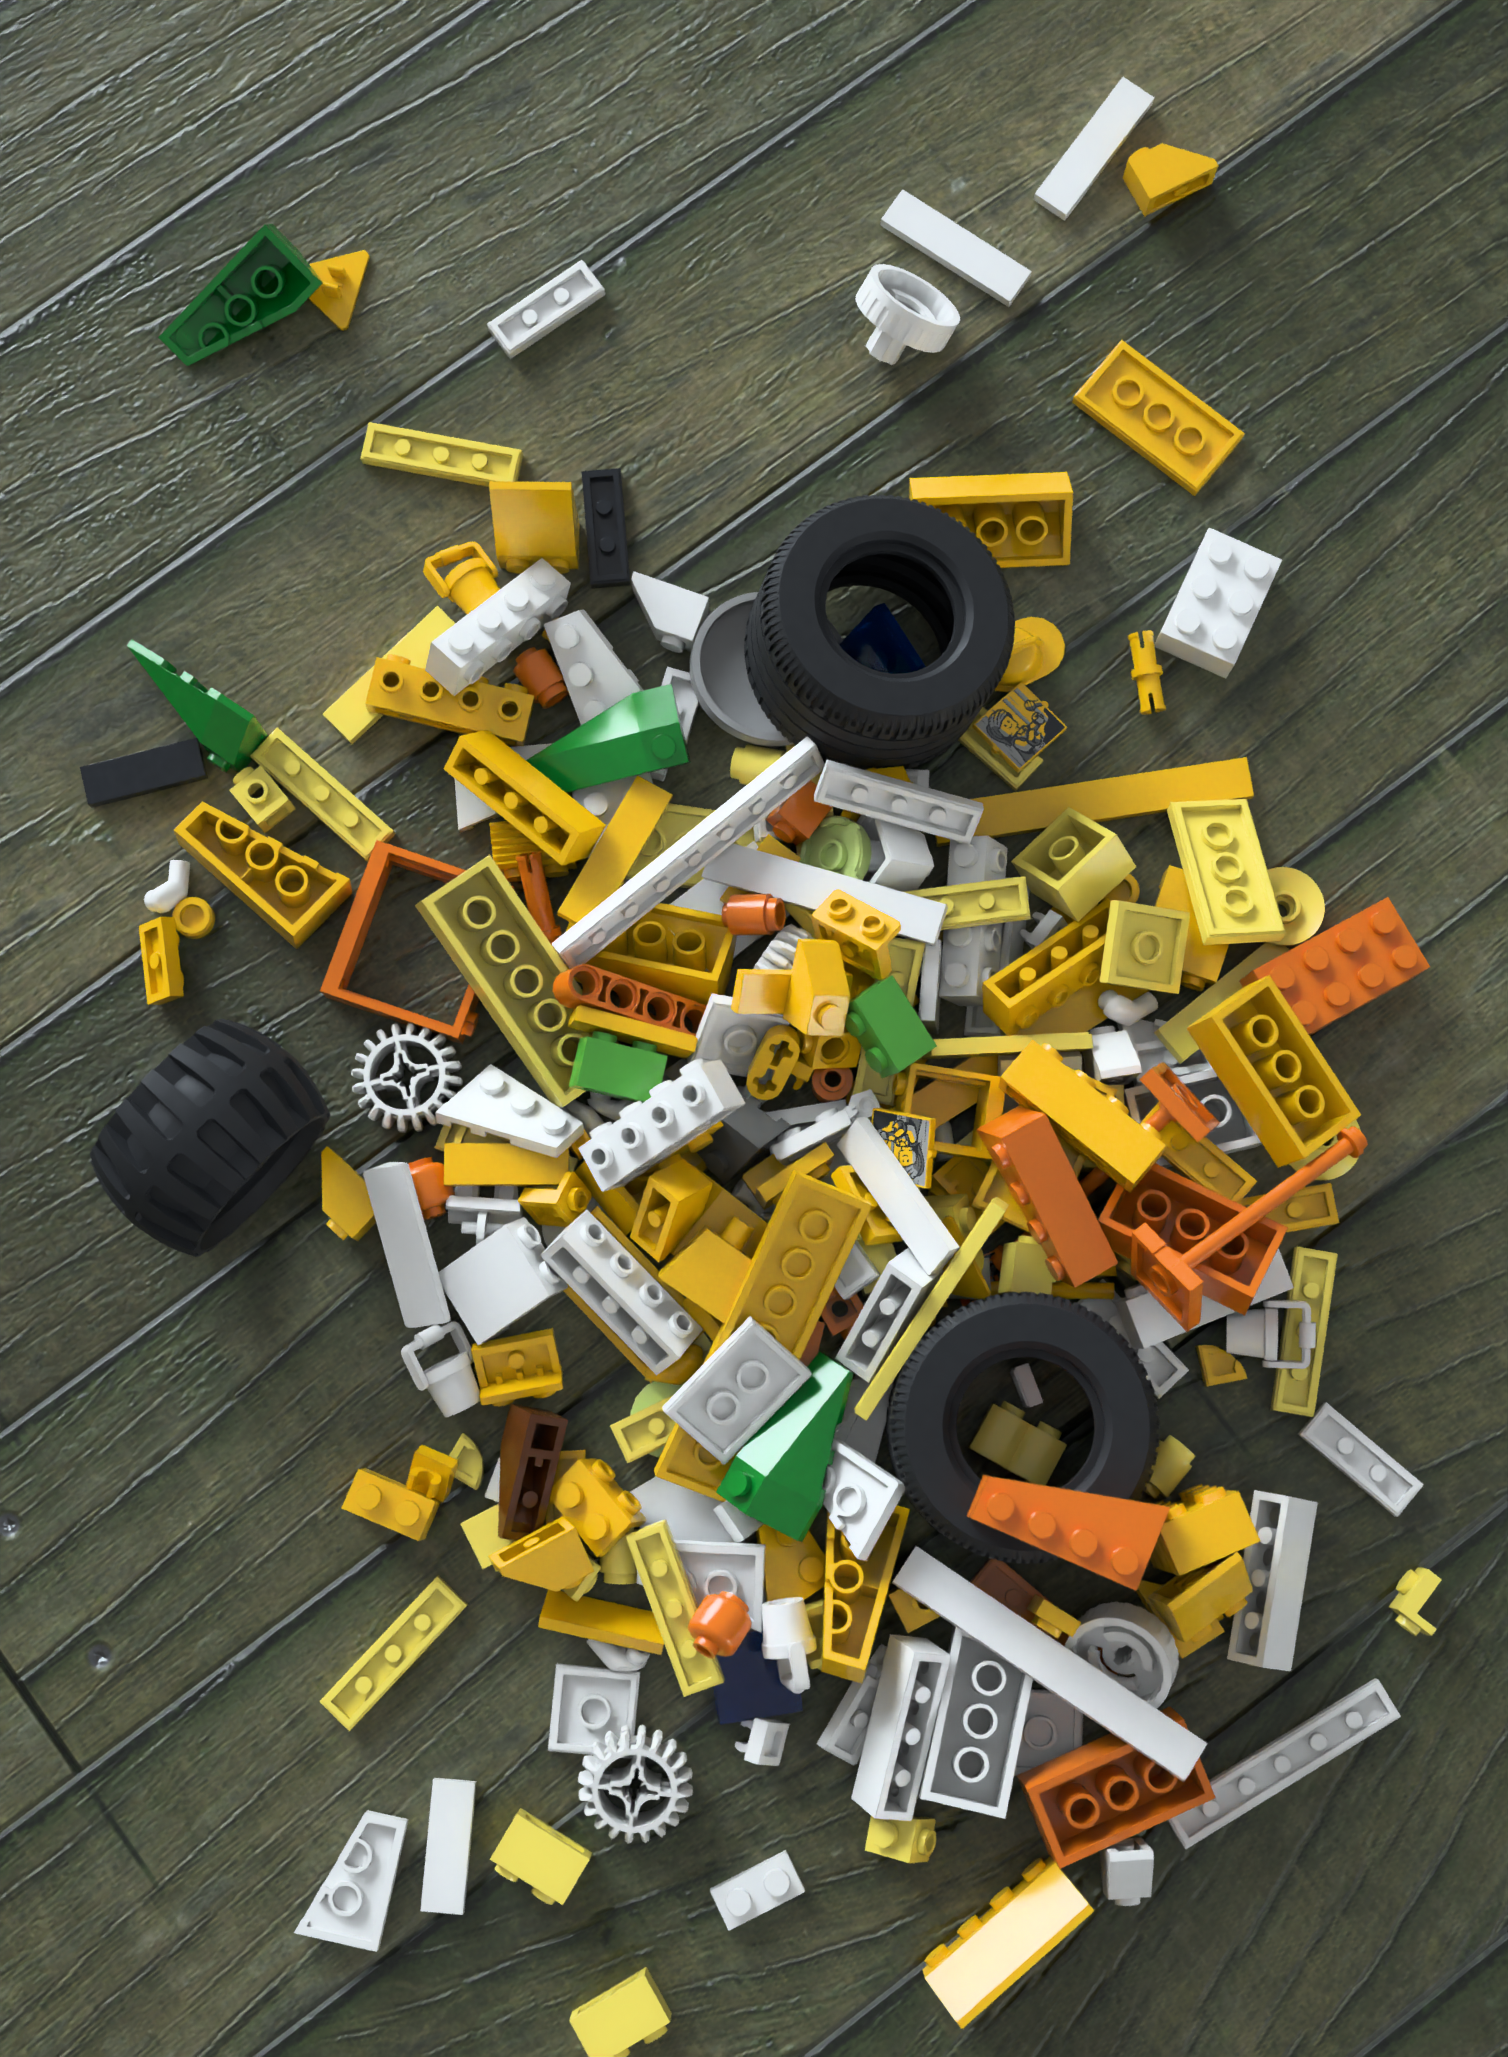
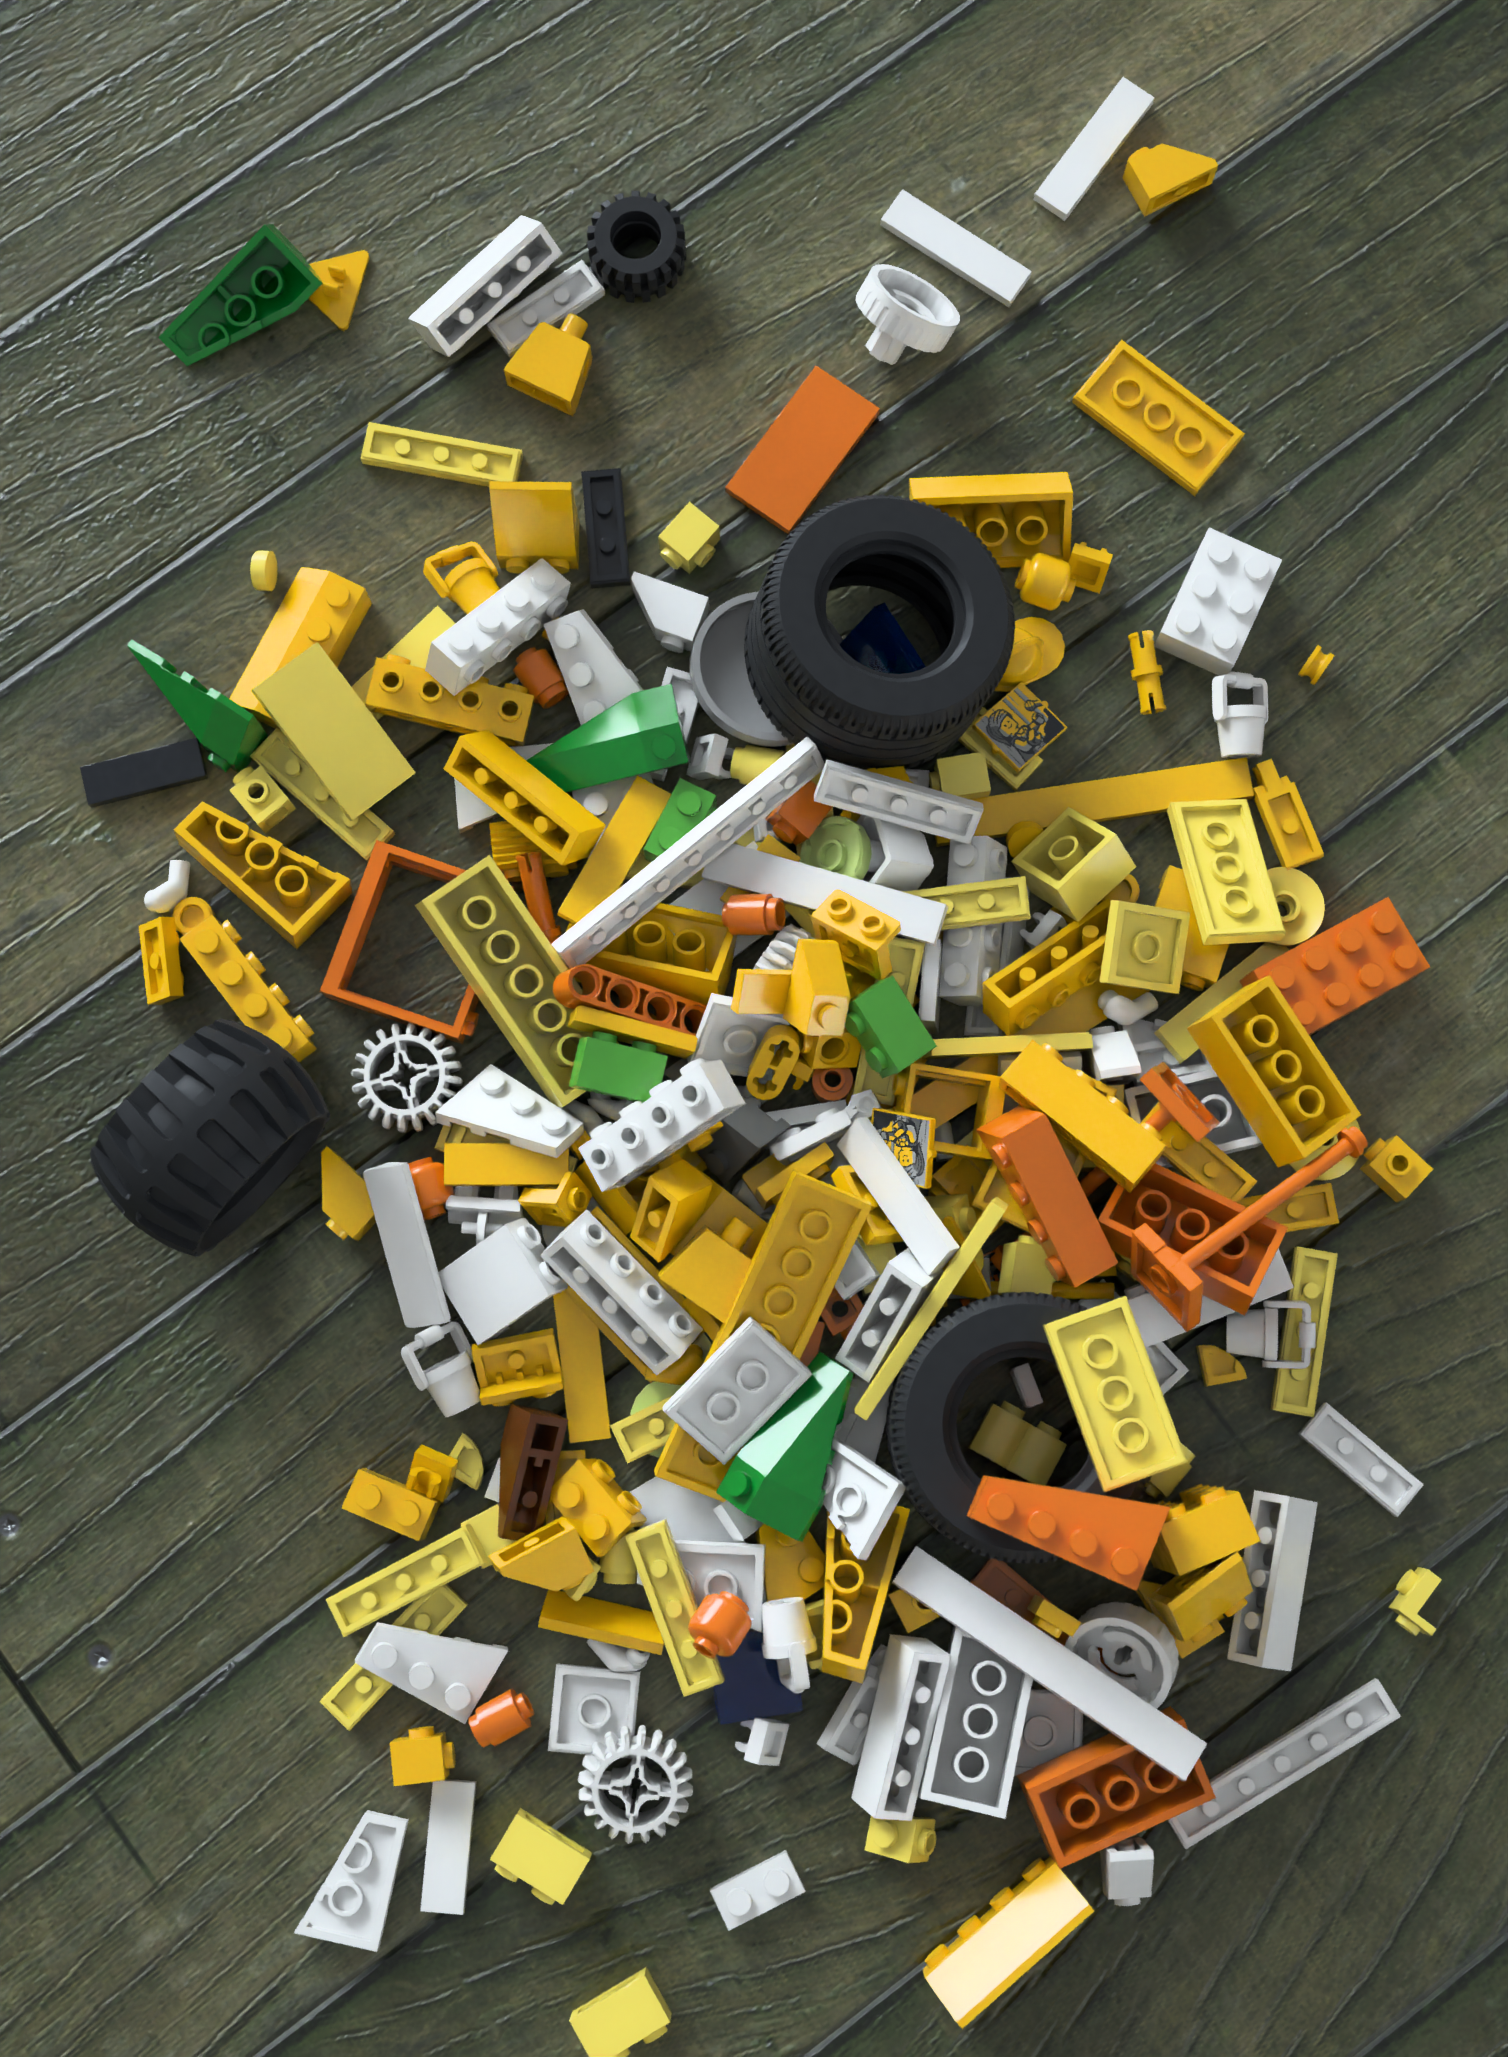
(244, 988): none -> yellow brick
(263, 570): none -> light yellow tile
(315, 609): none -> yellow slope
(333, 731): none -> light yellow tile
(407, 1580): none -> light yellow tile
(421, 1757): none -> yellow brick
(432, 1667): none -> white wing
(485, 285): none -> white brick
(501, 1718): none -> orange brick
(552, 364): none -> yellow torso
(581, 1372): none -> yellow tile
(631, 218): none -> black tyre
(682, 813): none -> bright green brick
(689, 539): none -> light yellow brick
(708, 757): none -> white tile
(802, 450): none -> orange tile
(961, 776): none -> light yellow brick
(1021, 836): none -> yellow tile
(1045, 581): none -> yellow head
(1089, 566): none -> yellow tile
(1115, 1394): none -> light yellow tile
(1240, 725): none -> white piece
(1285, 817): none -> yellow hinge
(1316, 664): none -> yellow bush
(1395, 1167): none -> yellow brick

